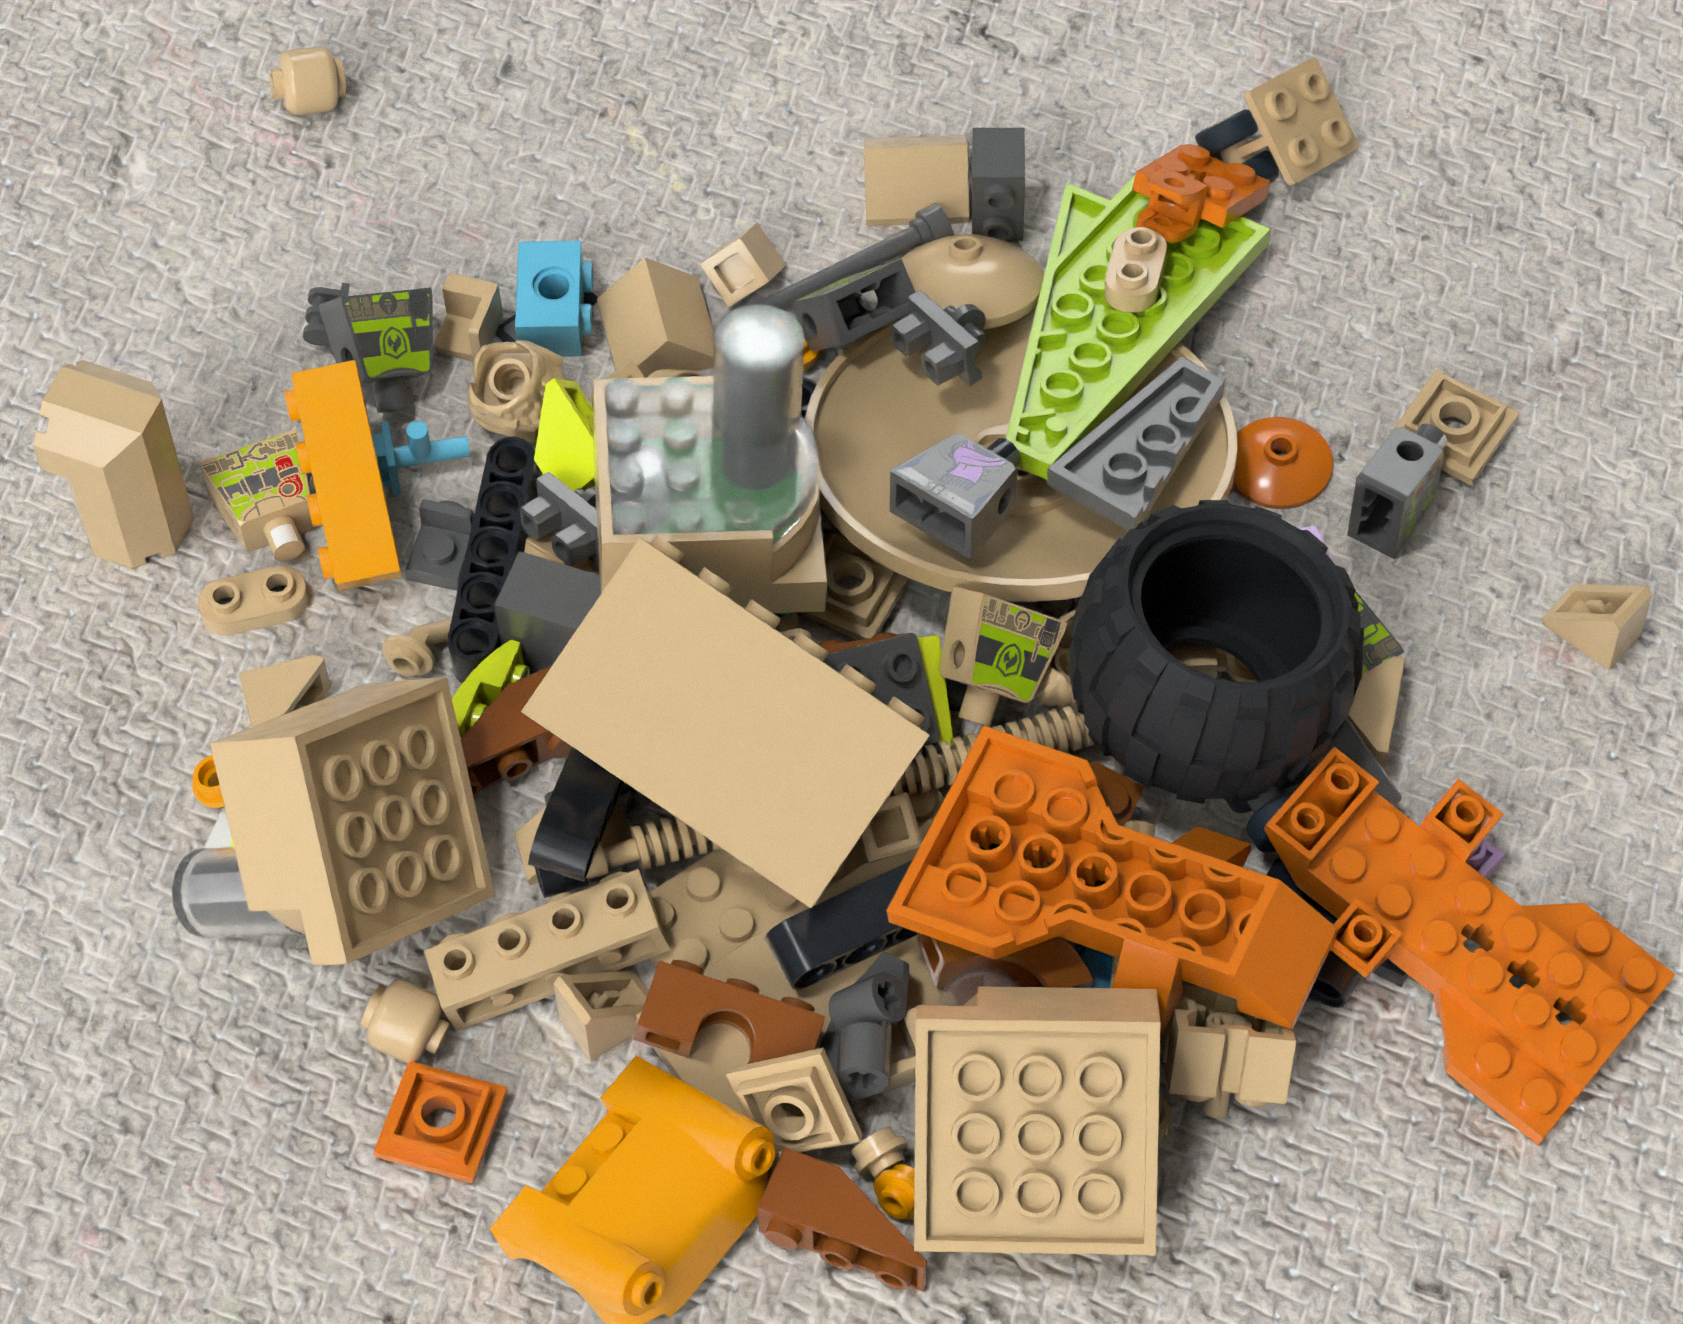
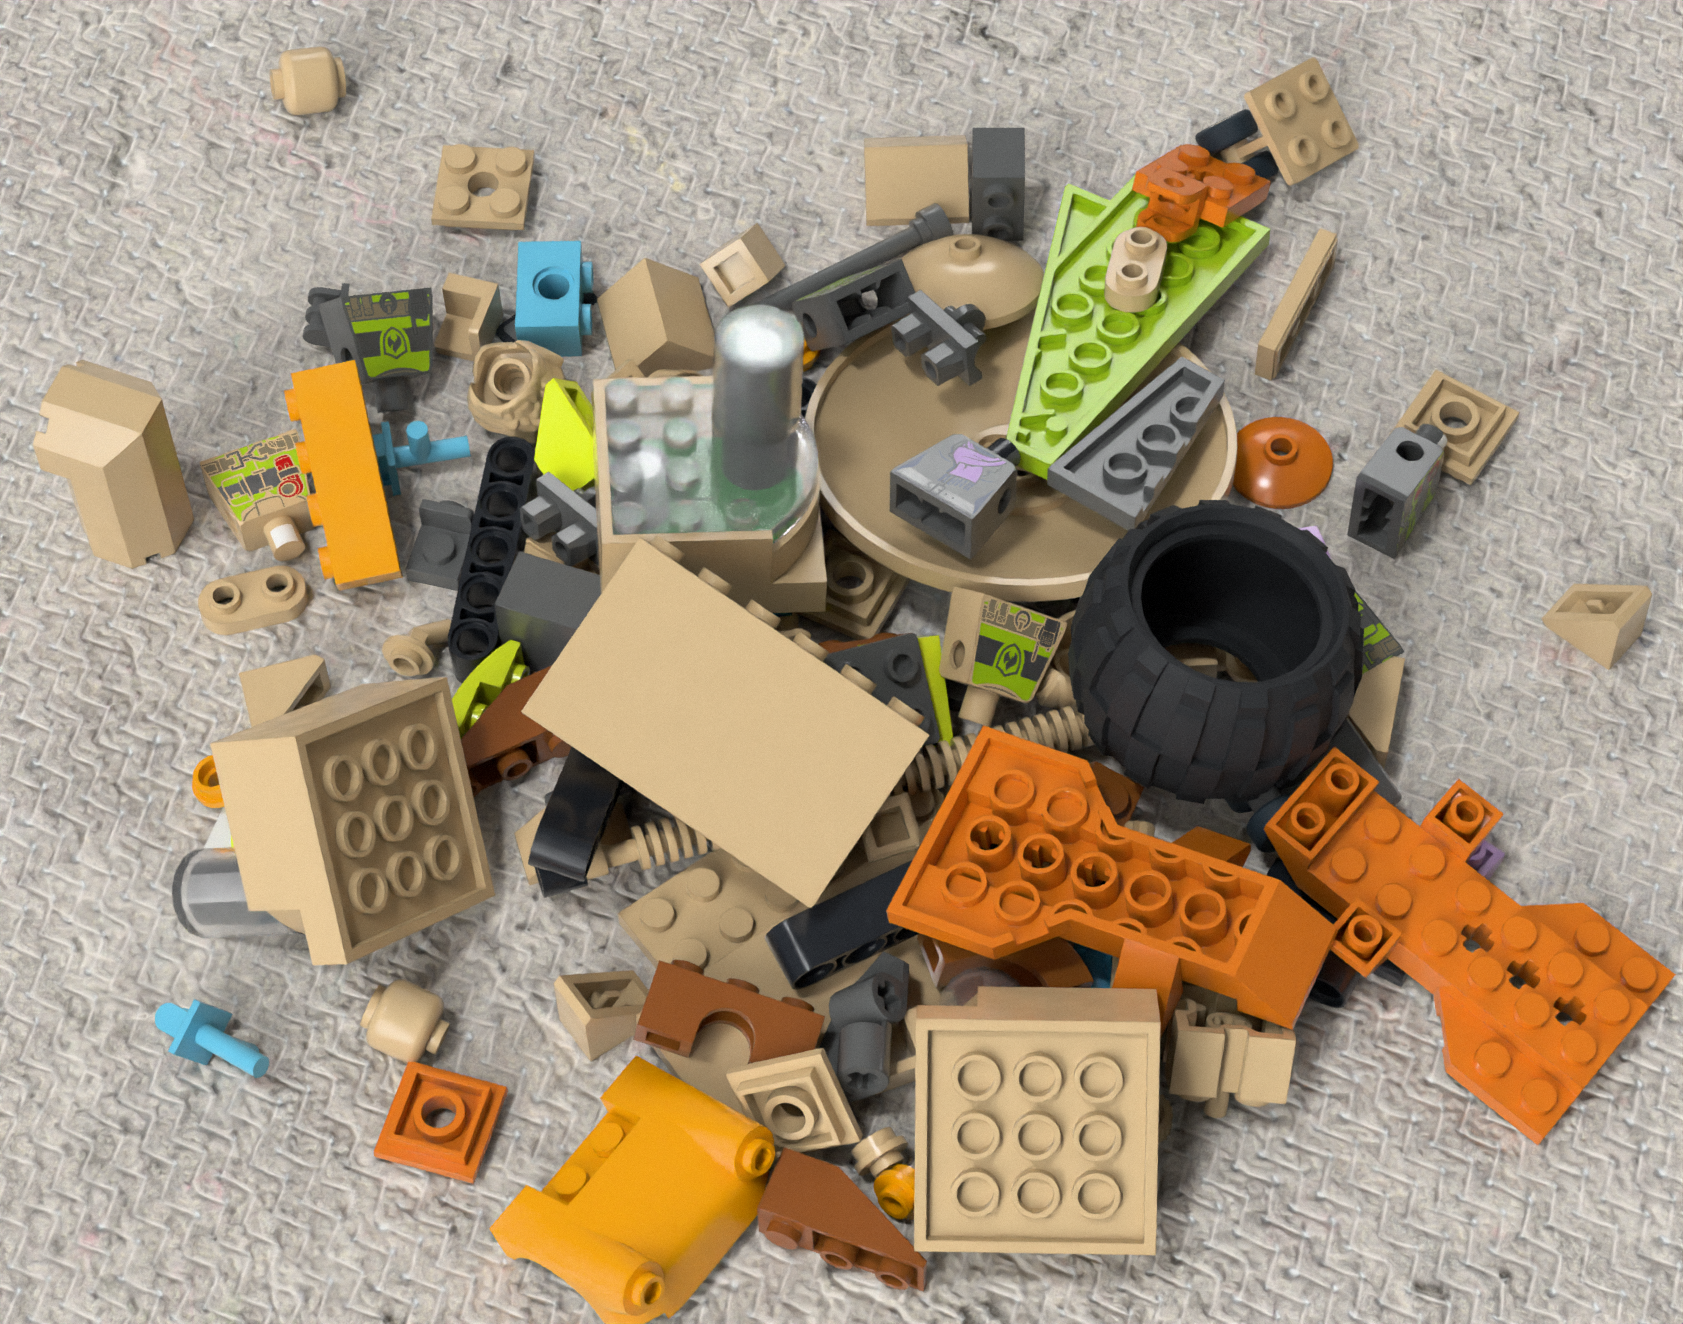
(200, 1033): none -> medium azure arm
(471, 168): none -> tan piece
(527, 951): tan brick -> none
(1296, 304): none -> tan tile

